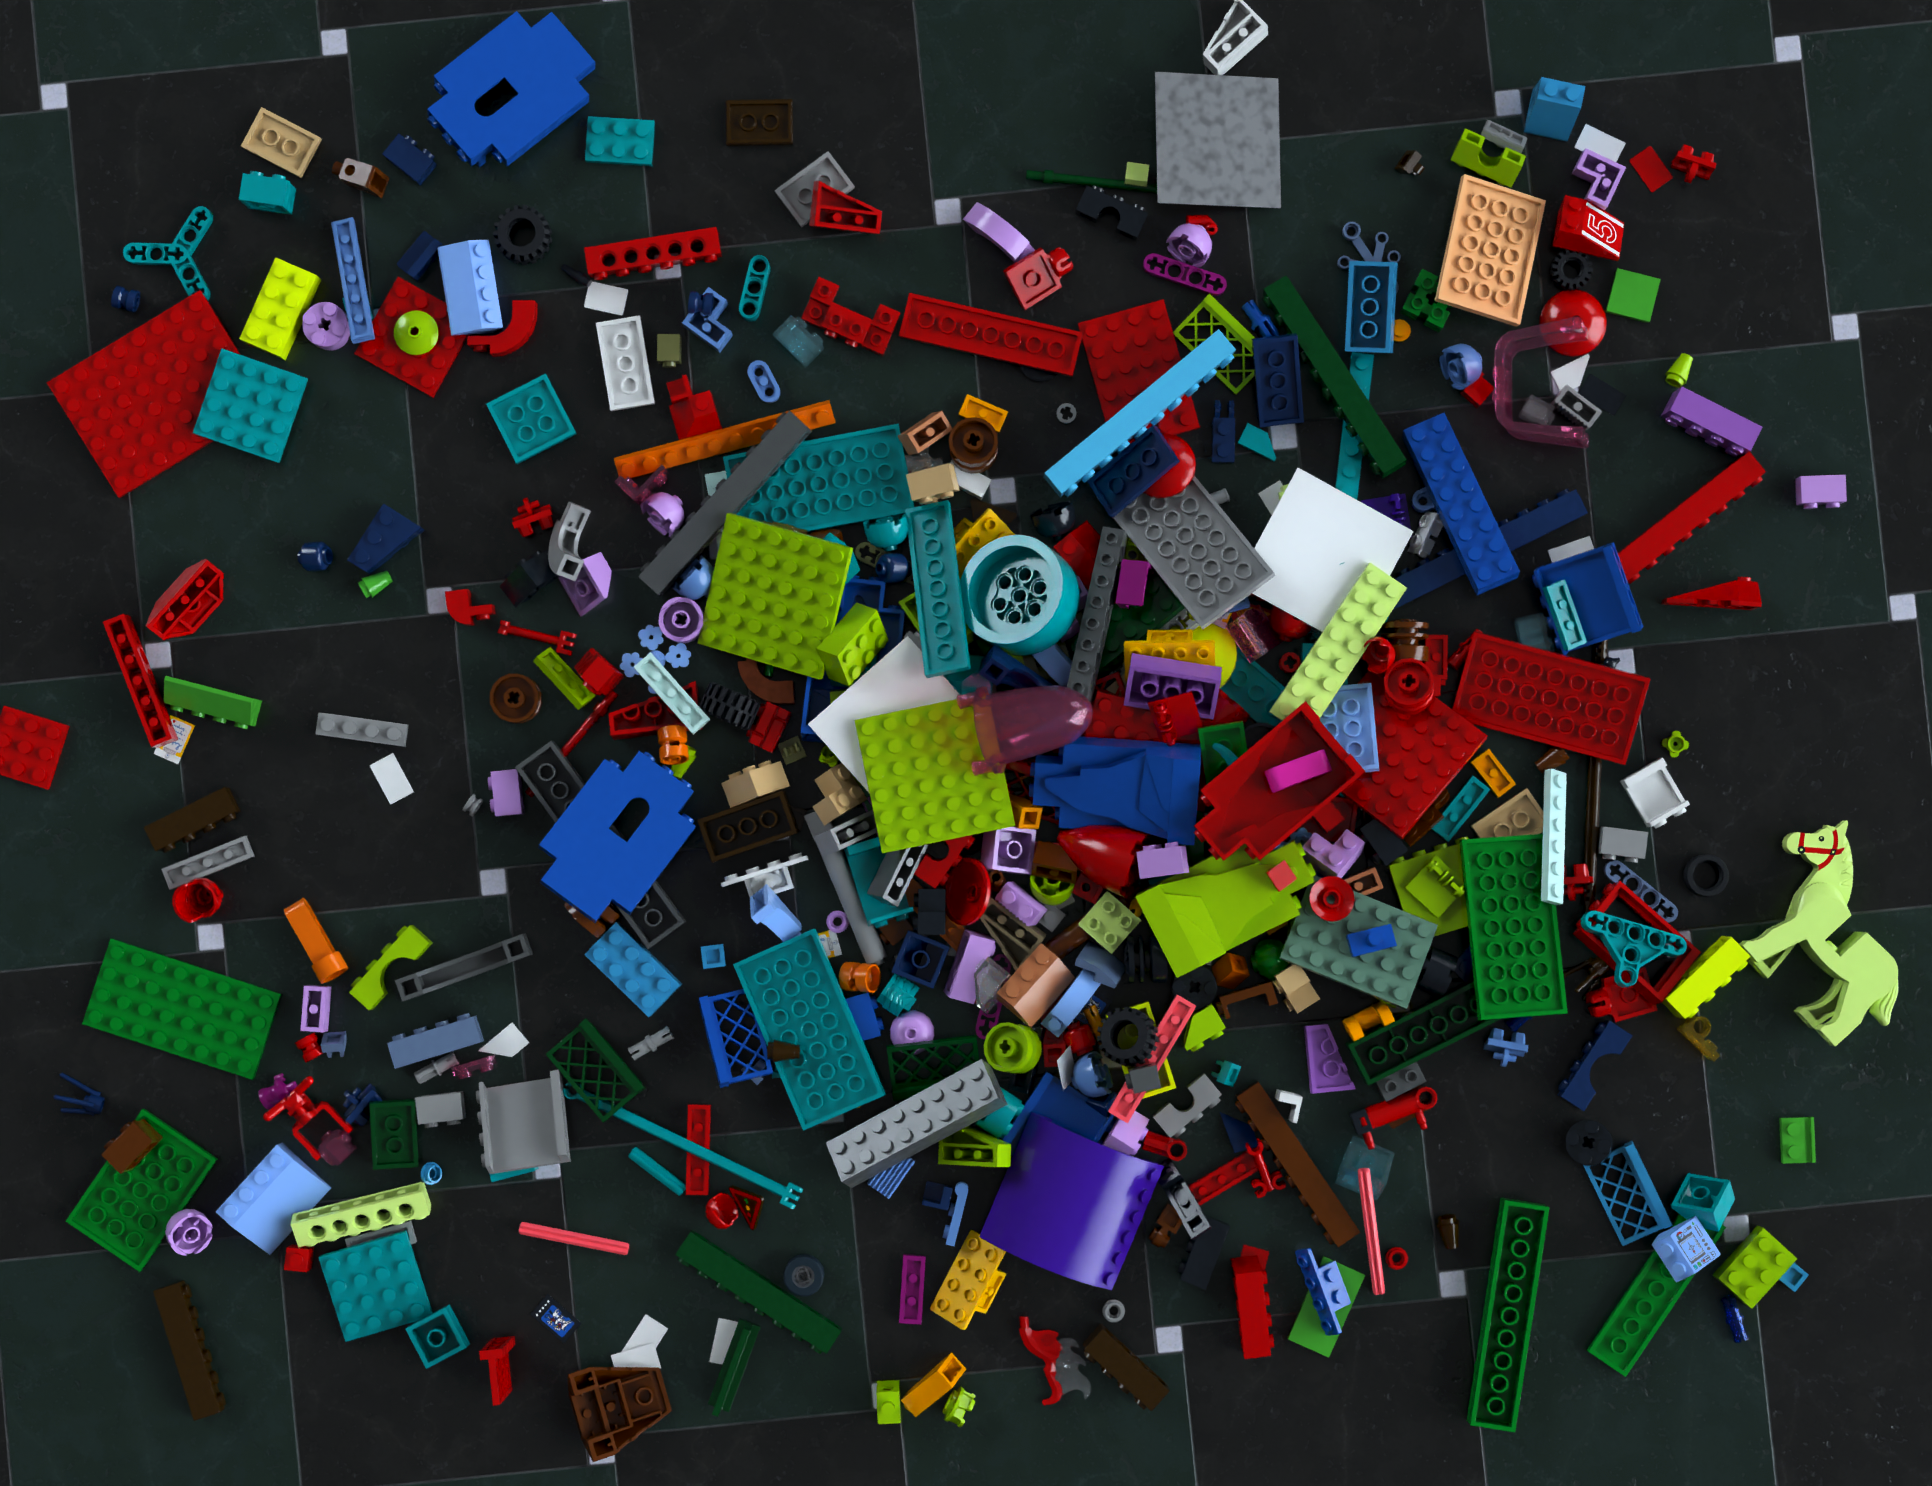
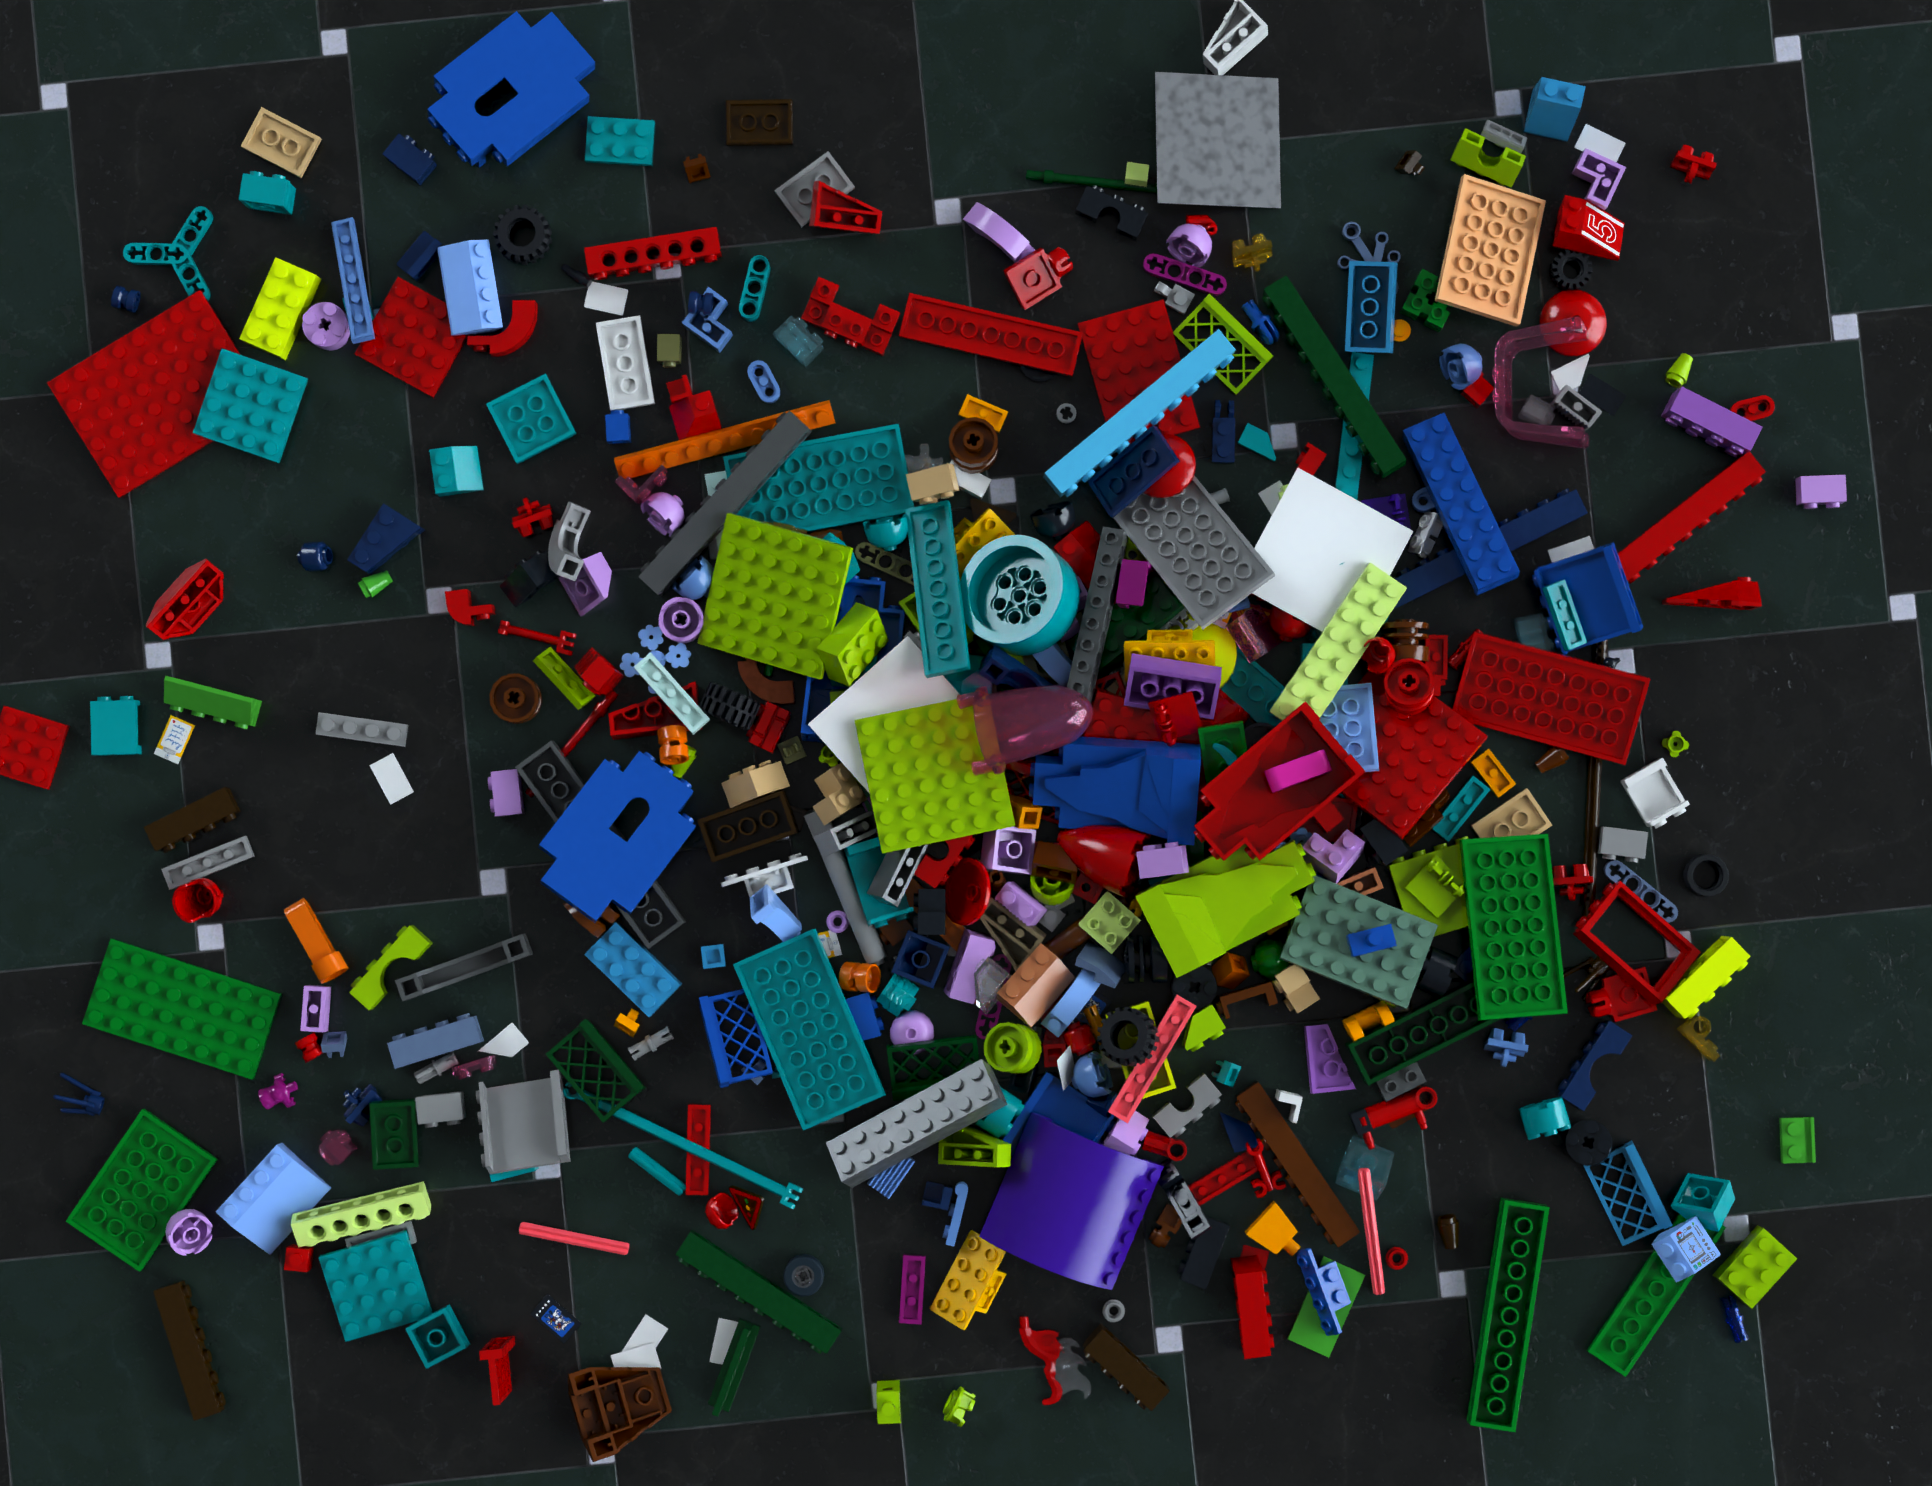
(114, 726): none -> teal panel
(131, 1146): reddish brown brick -> none
(140, 680): red brick -> none
(303, 1111): red piece -> none
(361, 176): reddish brown torso -> none
(419, 343): lime dish -> none
(434, 1176): dark azure plate -> none
(456, 470): none -> teal slope
(472, 805): light grey bush -> none
(618, 427): none -> blue brick
(628, 1023): none -> light orange tile
(696, 168): none -> reddish brown tile
(782, 1051): dark brown cone -> none
(892, 568): dark blue head -> none
(925, 432): nougat brick -> none
(933, 1385): light orange slope -> none
(1143, 1078): dark grey brick -> none
(1177, 298): none -> light grey plate
(1253, 254): none -> clear yellow hips
(1274, 1230): none -> light orange torso
(1277, 380): dark blue plate -> none
(1281, 875): slope -> none
(1285, 668): red bush -> none
(1311, 459): none -> red brick
(1342, 895): red dish -> none
(1545, 1118): none -> teal brick
(1553, 837): light aqua plate -> none
(1621, 941): teal beam -> none
(1632, 295): bright green tile -> none
(1651, 169): red sticker -> none
(1750, 407): none -> red plate
(1794, 1277): dark azure plate -> none
(1860, 966): yellowish green animal -> none

